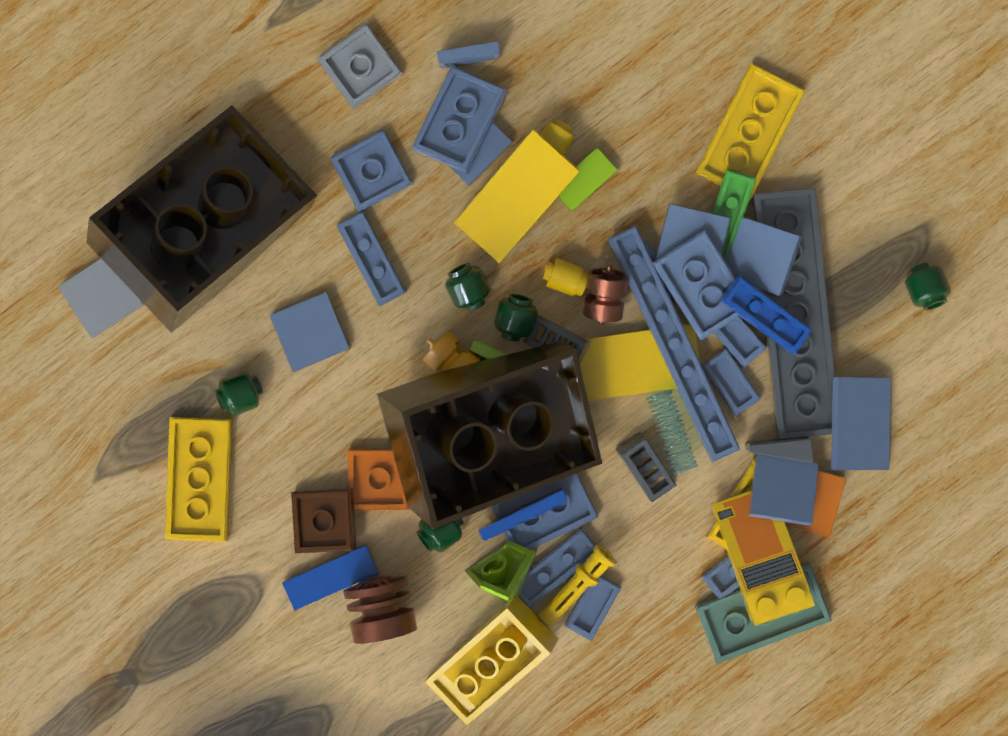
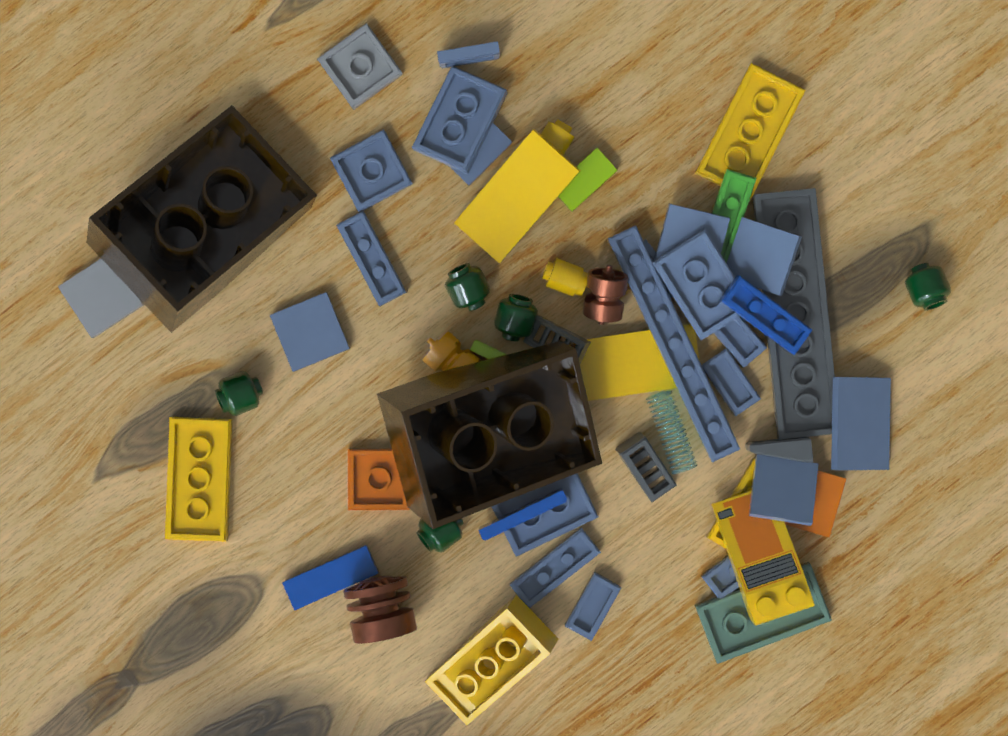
(323, 521): reddish brown tile -> none
(503, 570): lime slope -> none
(586, 575): yellow pin -> none

